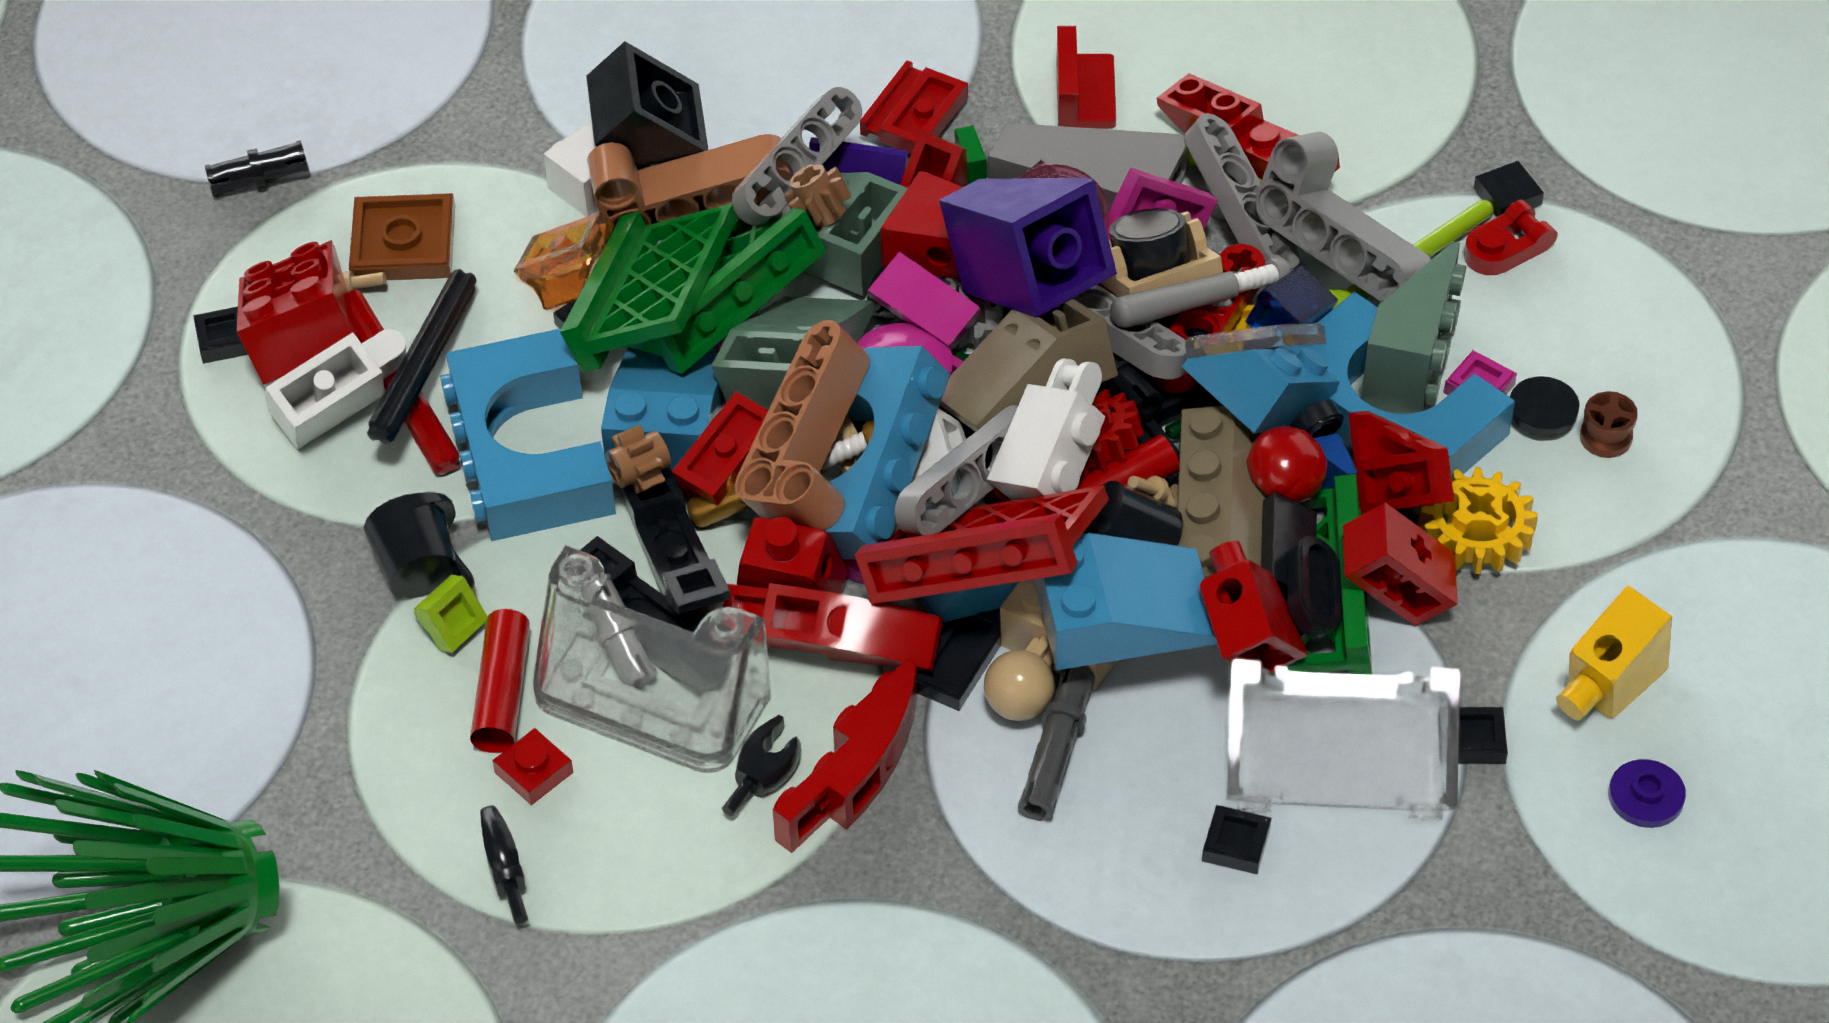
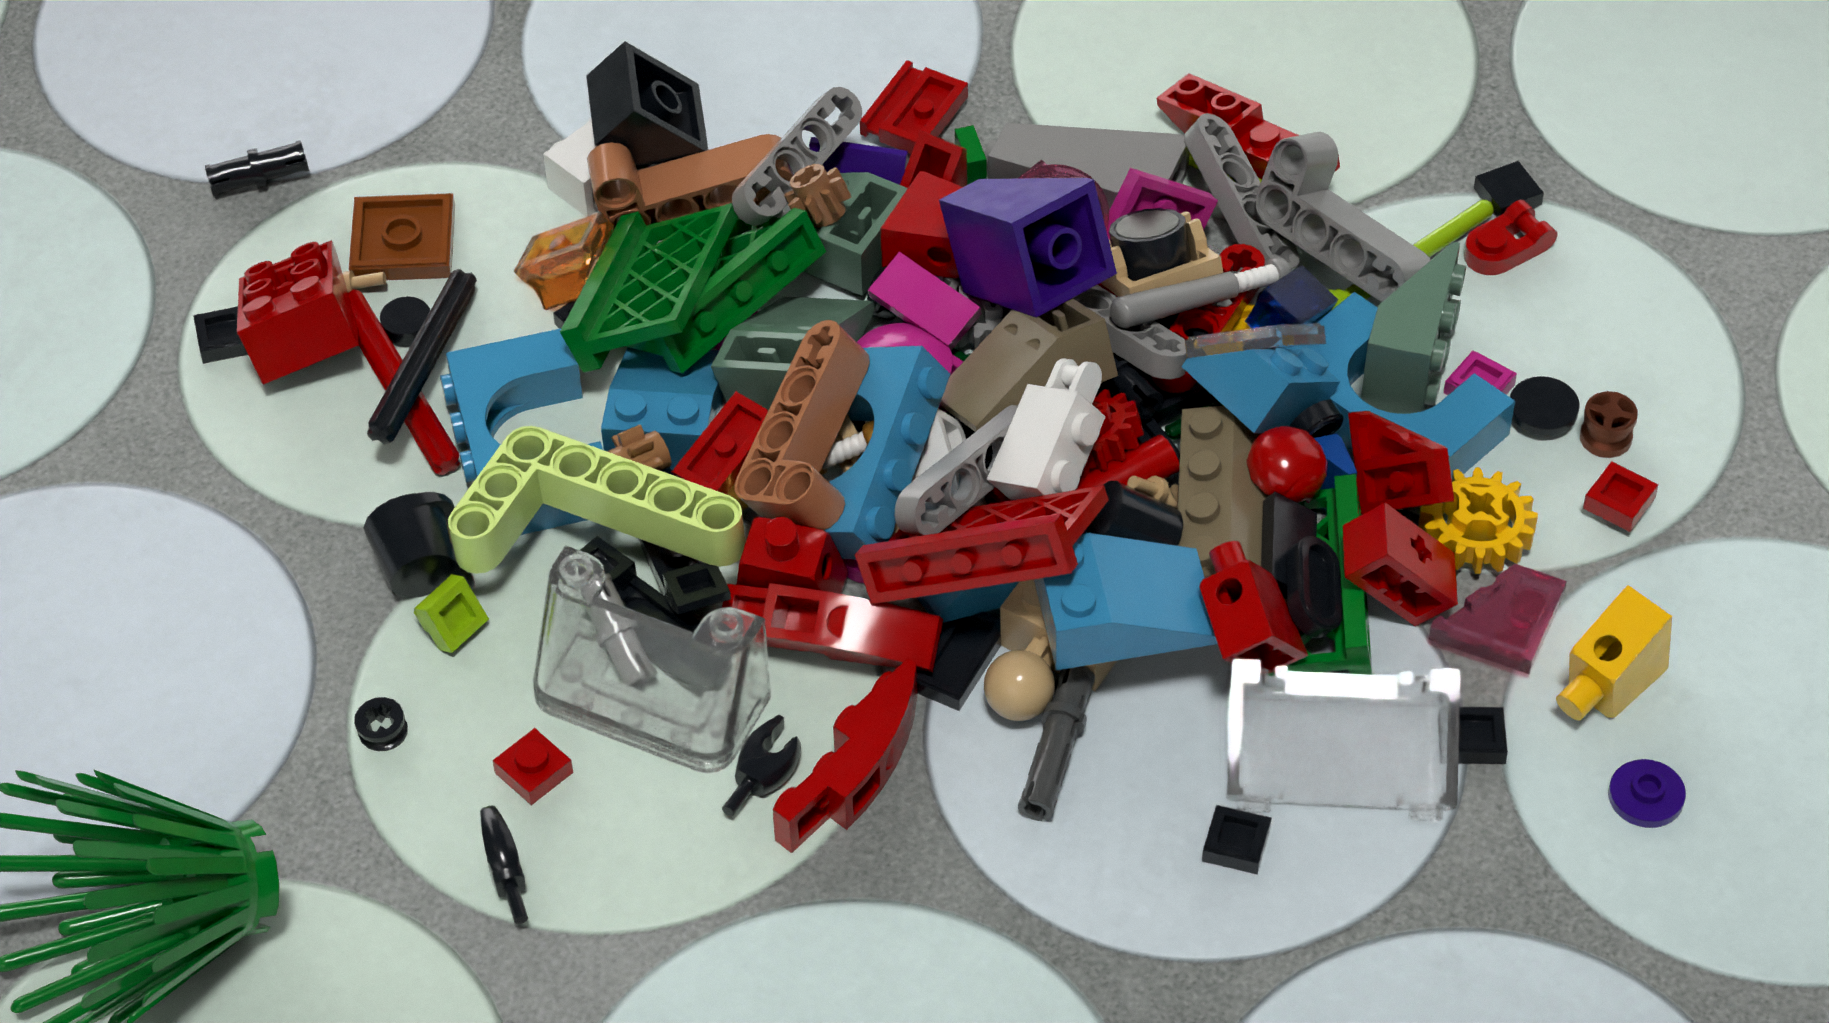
(334, 385): white brick -> none
(378, 710): none -> black bush
(403, 319): none -> black tile
(500, 681): red piece -> none
(594, 484): none -> yellowish green beam
(1084, 85): red panel -> none
(1504, 619): none -> clear pink wing
(1620, 496): none -> red plate

